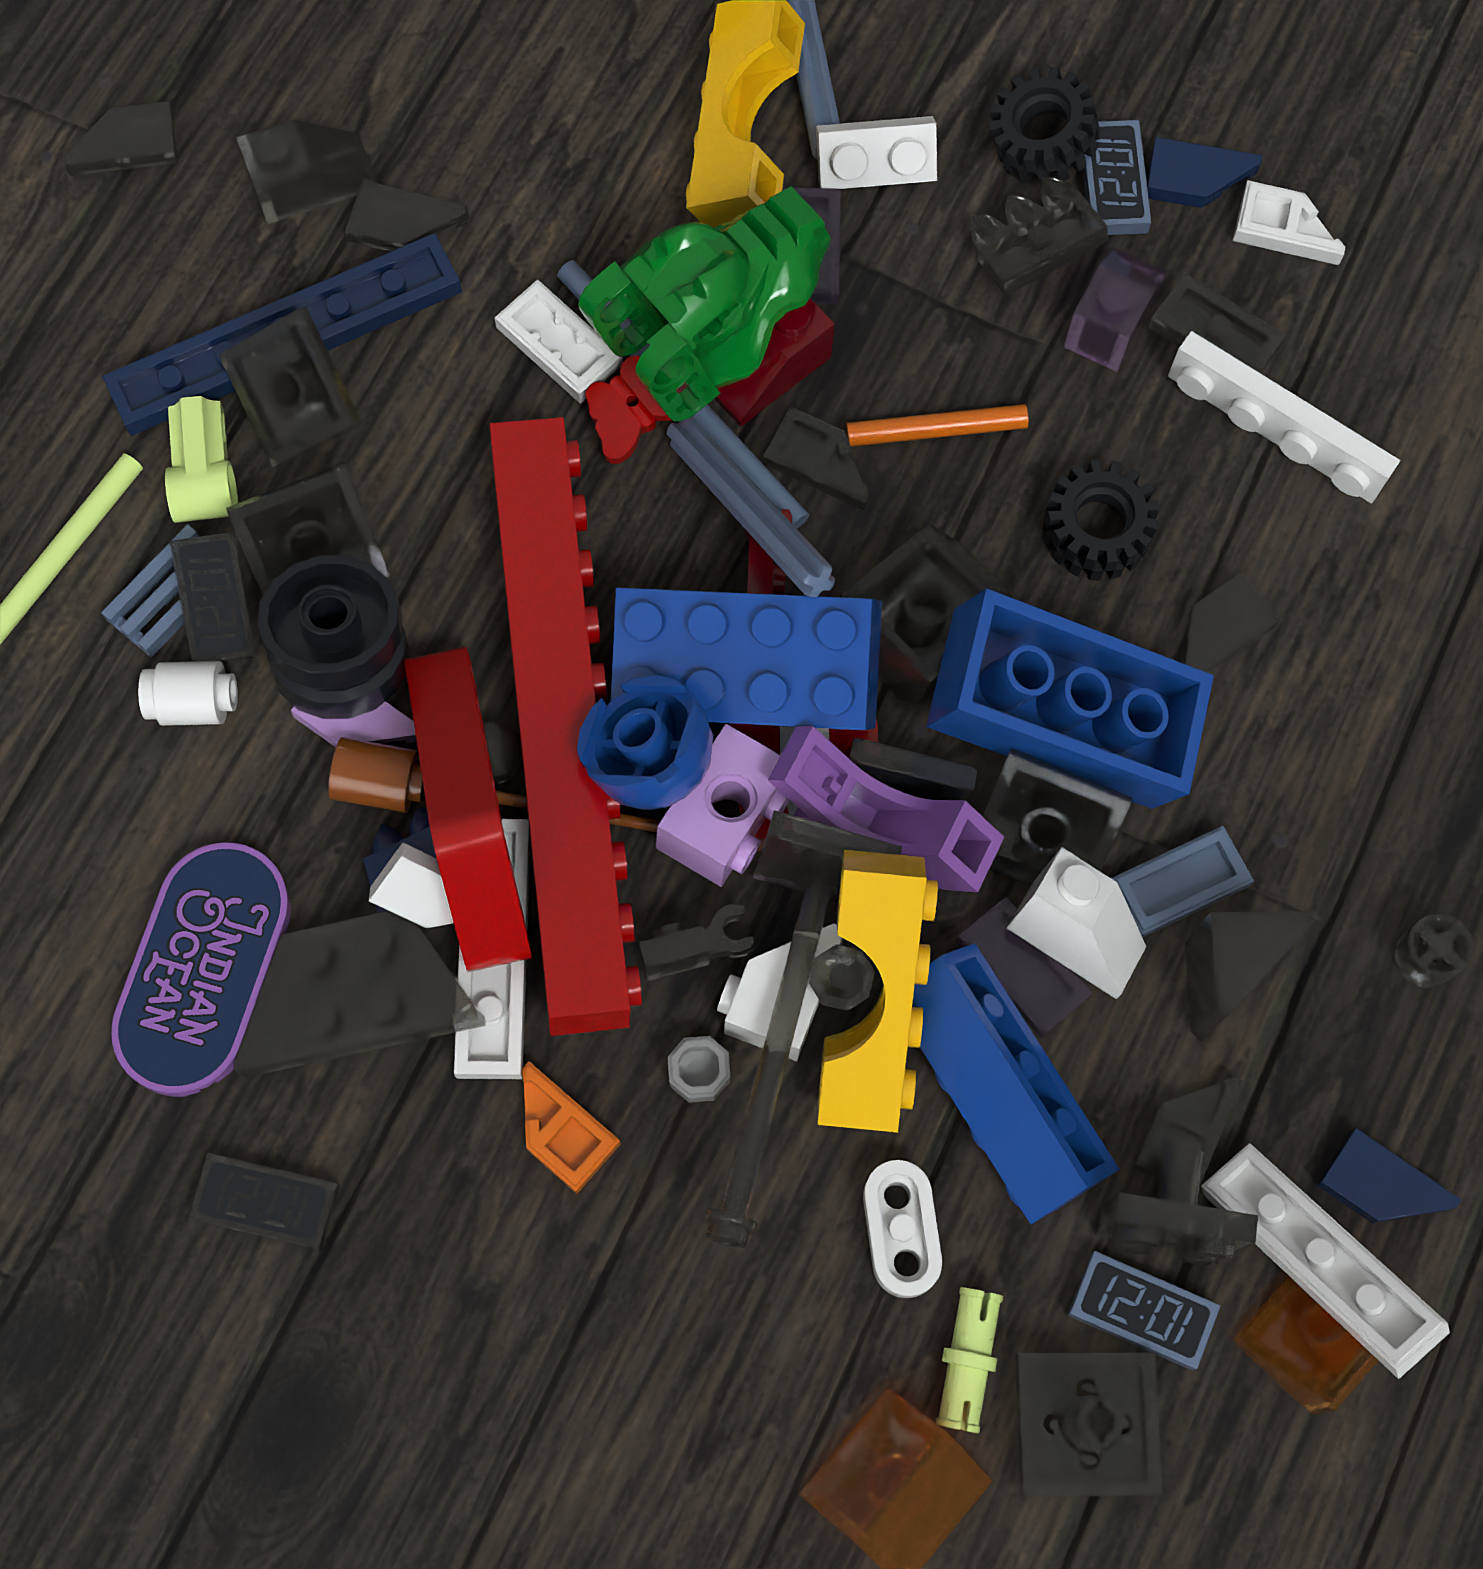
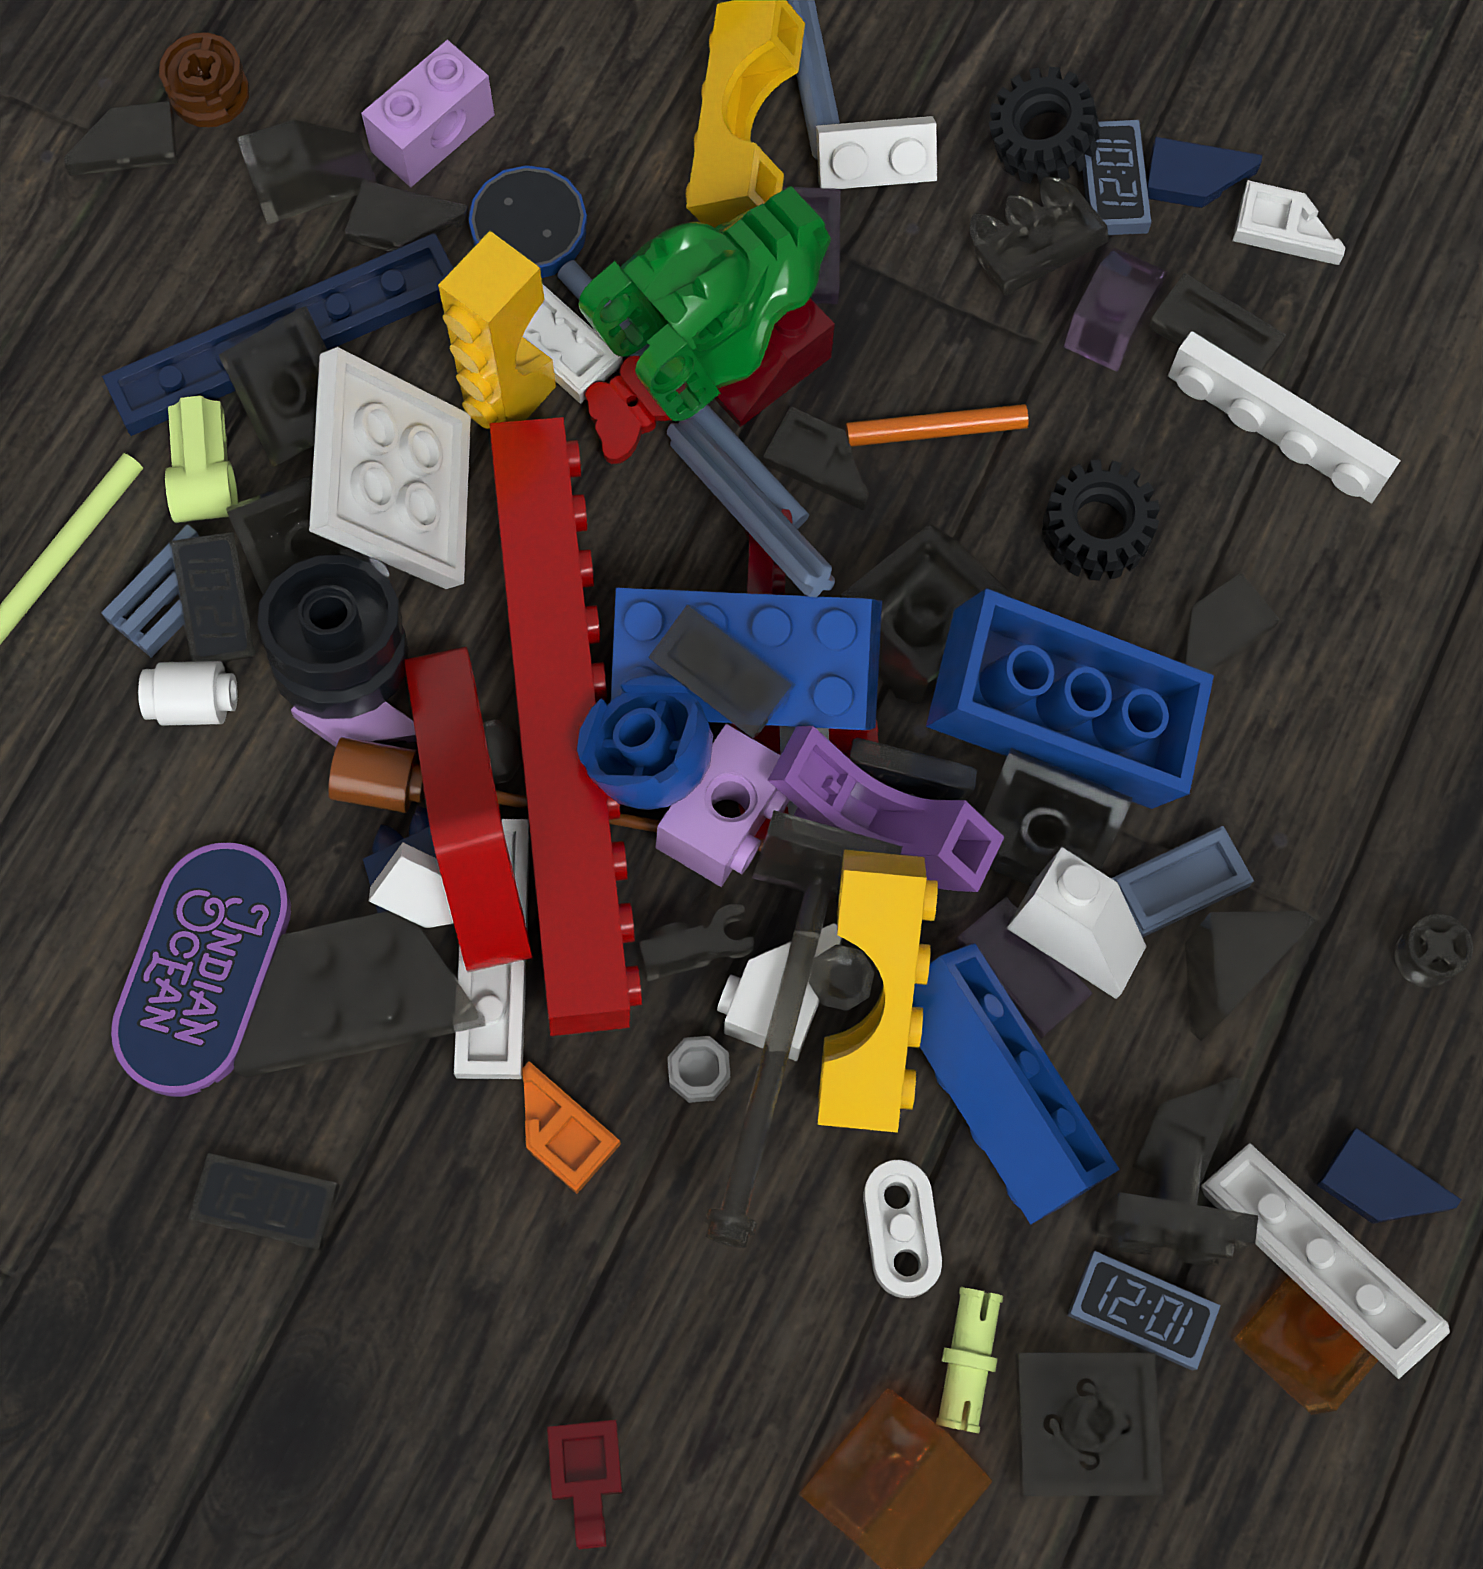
(204, 79): none -> reddish brown wheel
(390, 470): none -> white plate
(428, 113): none -> lavender brick
(486, 313): none -> yellow arch
(532, 213): none -> black tile
(584, 1468): none -> dark red plate
(721, 671): none -> clear smoke plate

